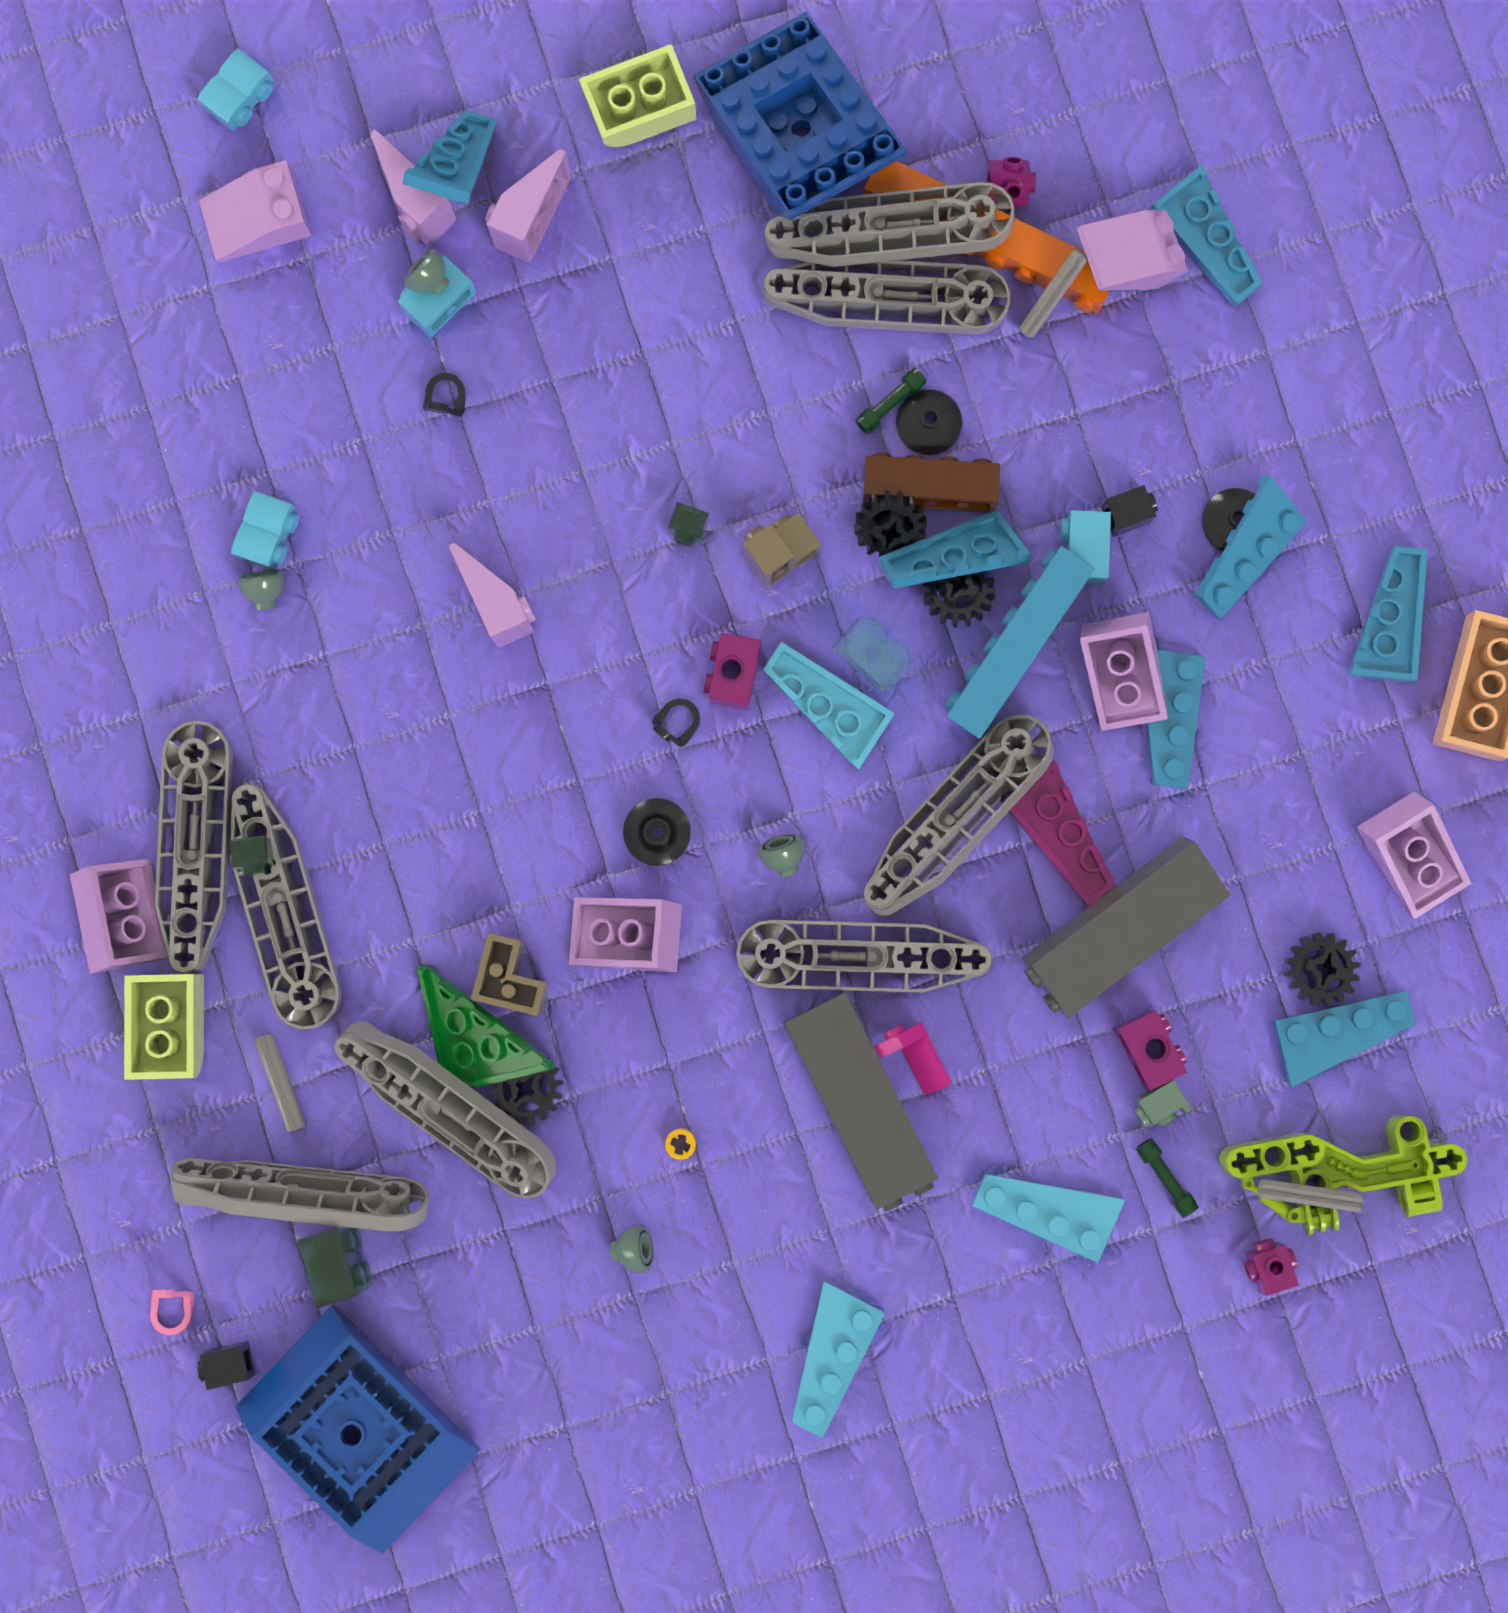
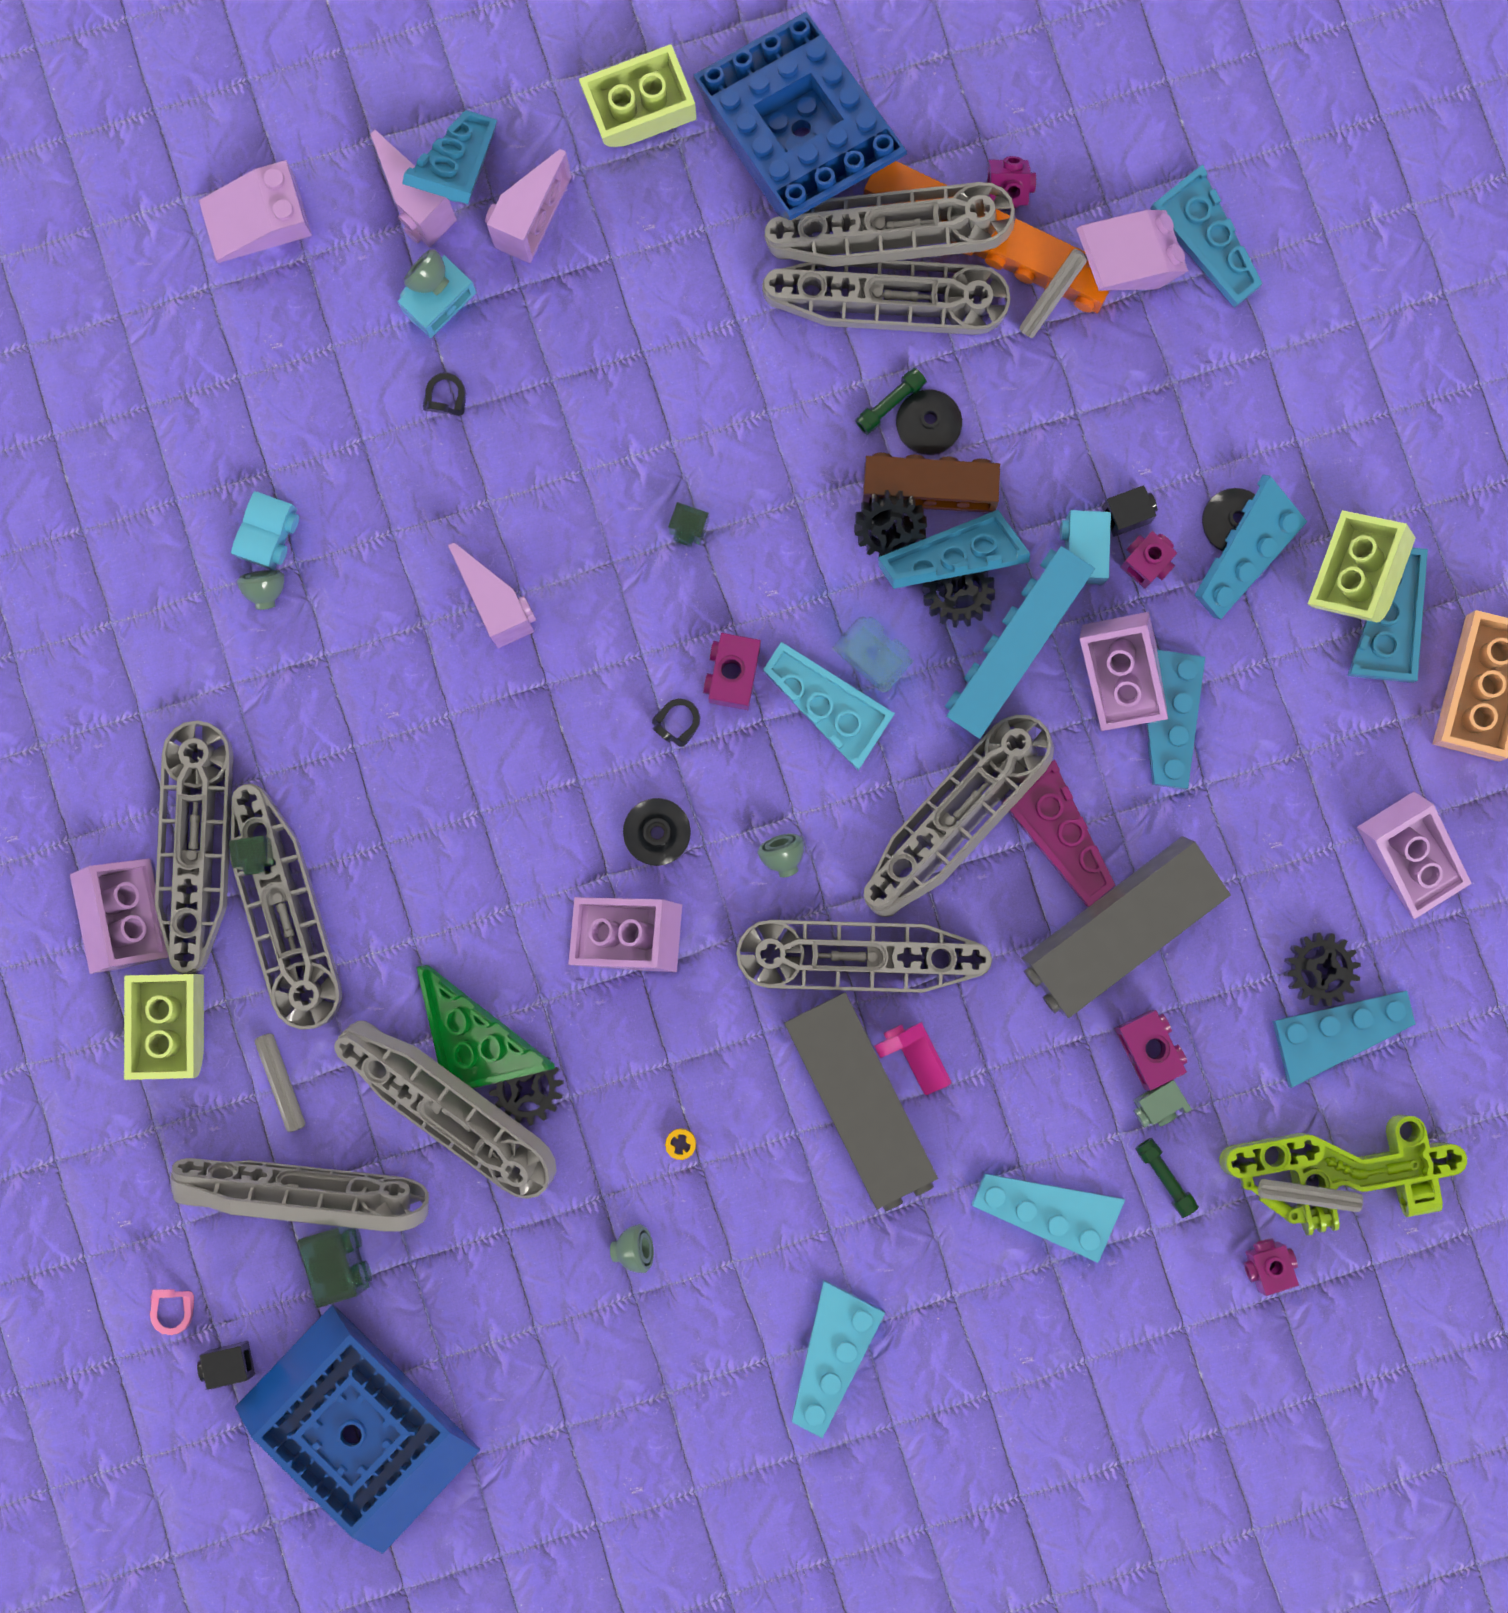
(236, 90): medium azure brick -> none
(498, 978): dark tan brick -> none
(779, 548): dark tan brick -> none
(1146, 569): none -> magenta brick
(1362, 566): none -> yellowish green brick

